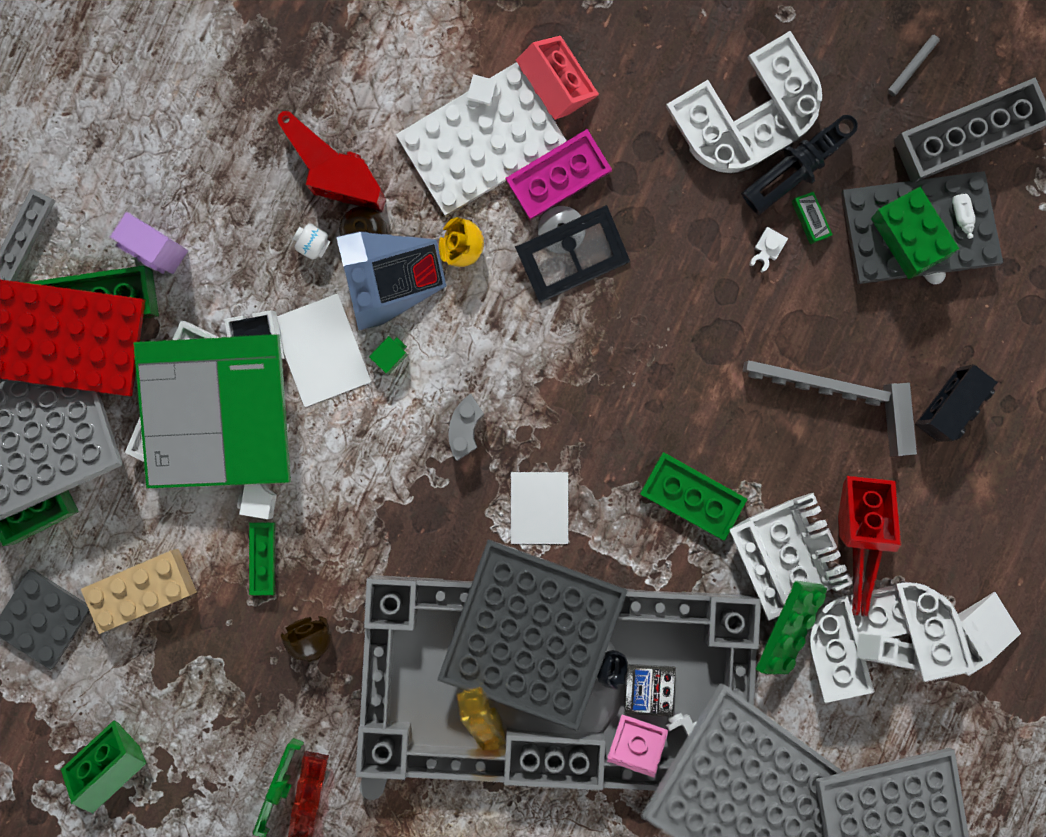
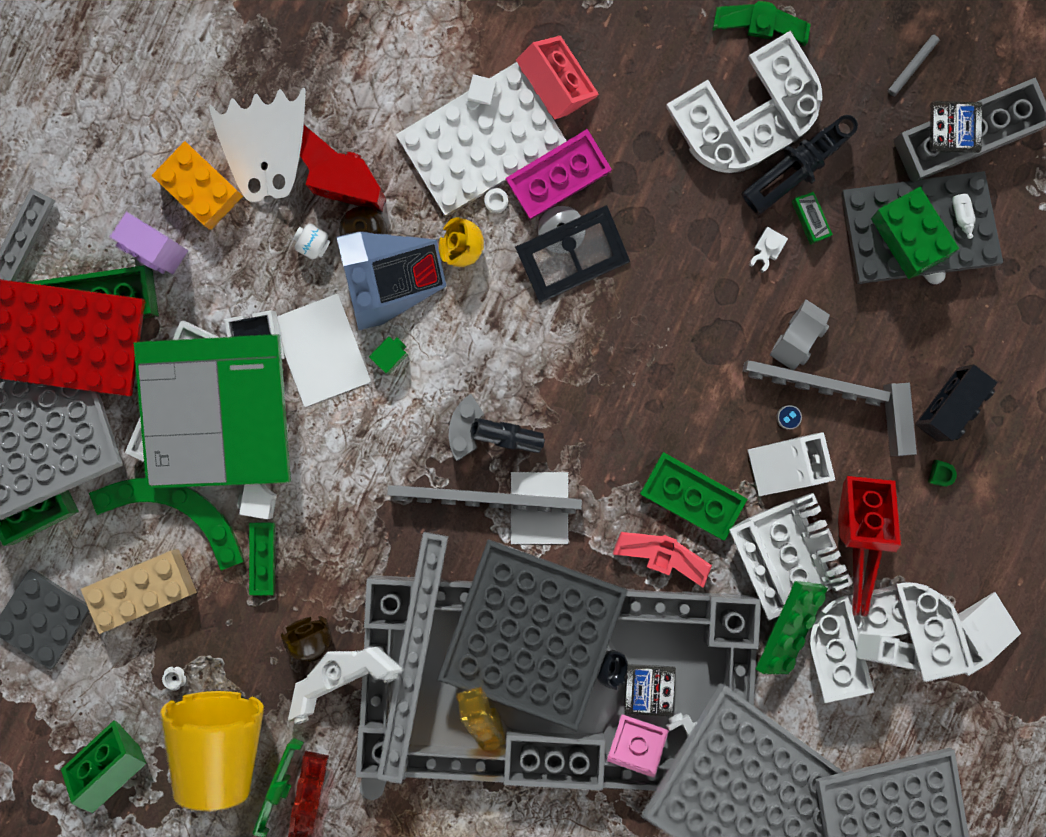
(169, 682): none -> white plate
(183, 499): none -> green plate
(197, 185): none -> light orange brick
(211, 748): none -> yellow cone
(262, 135): none -> white piece
(335, 671): none -> white helmet
(412, 657): none -> light grey plate
(495, 500): none -> light grey plate
(496, 200): none -> white tile
(507, 435): none -> black piece
(663, 555): none -> coral plate
(762, 20): none -> green plate
(789, 417): none -> dark blue tile
(791, 464): none -> white slope
(800, 335): none -> light grey brick
(942, 474): none -> green tile
(955, 126): none -> tile

